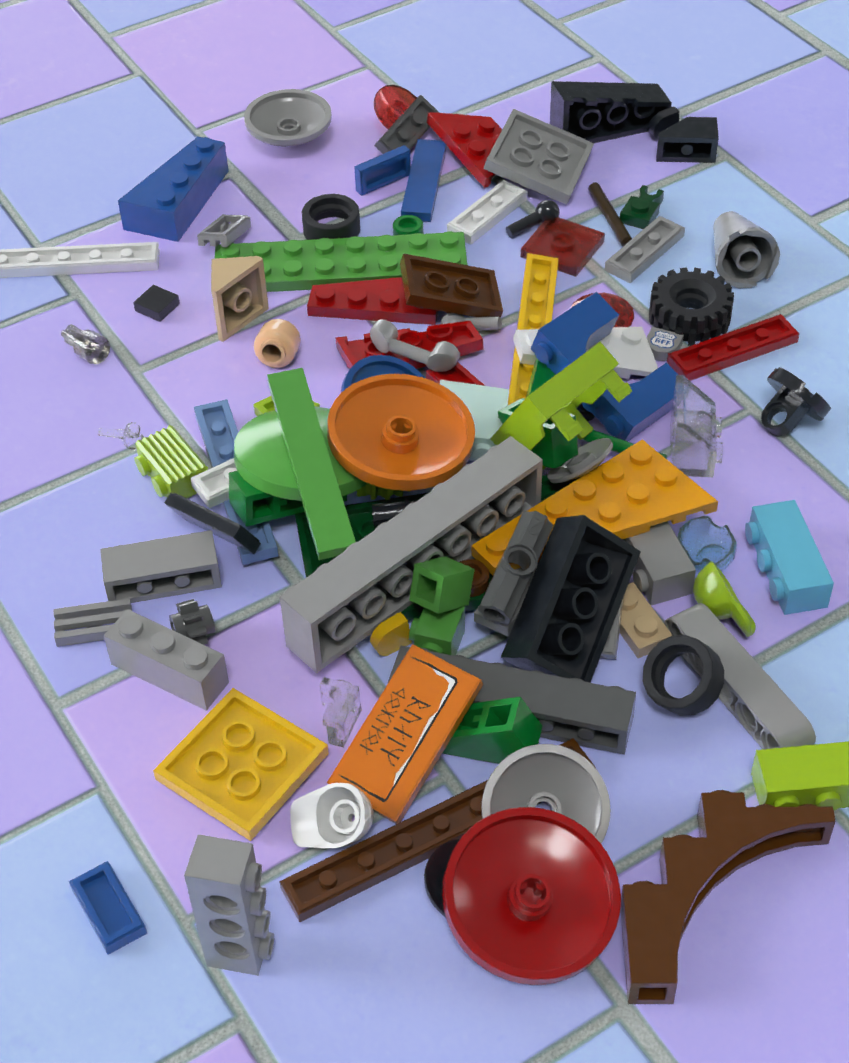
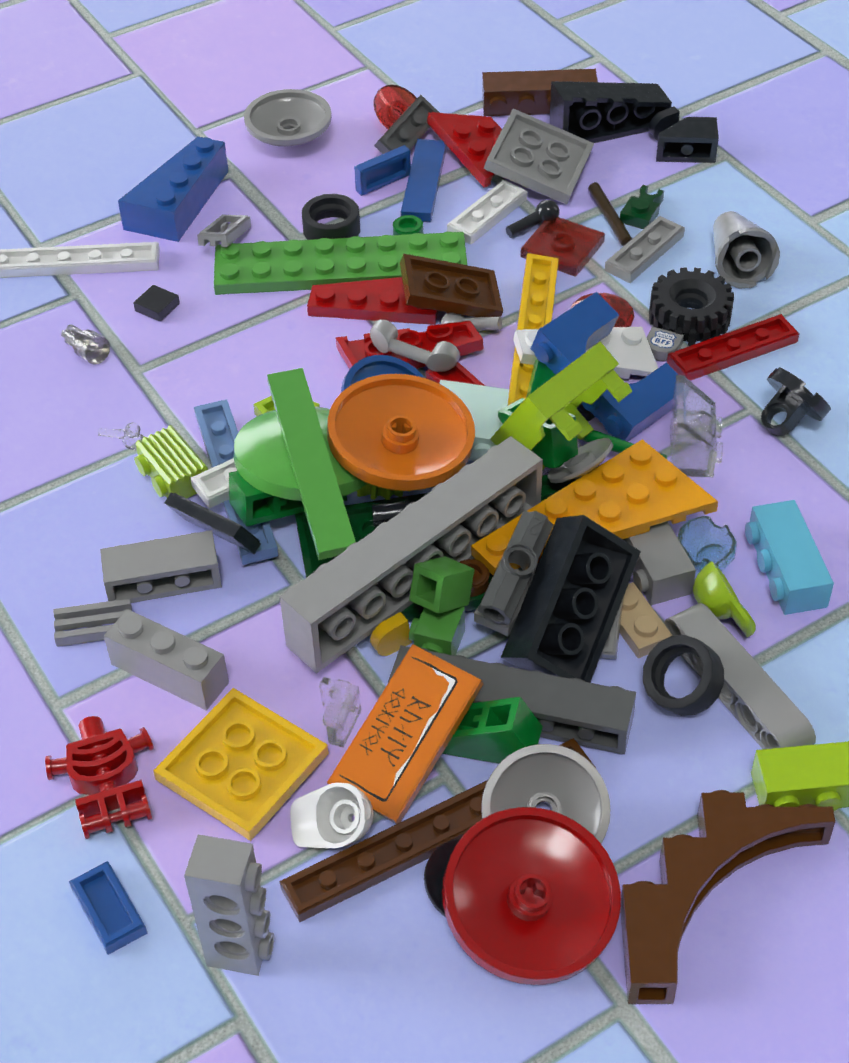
(102, 768): none -> red piece
(193, 621): dark grey gear -> none
(237, 293): tan slope -> none
(277, 343): light nougat head -> none
(525, 90): none -> reddish brown brick

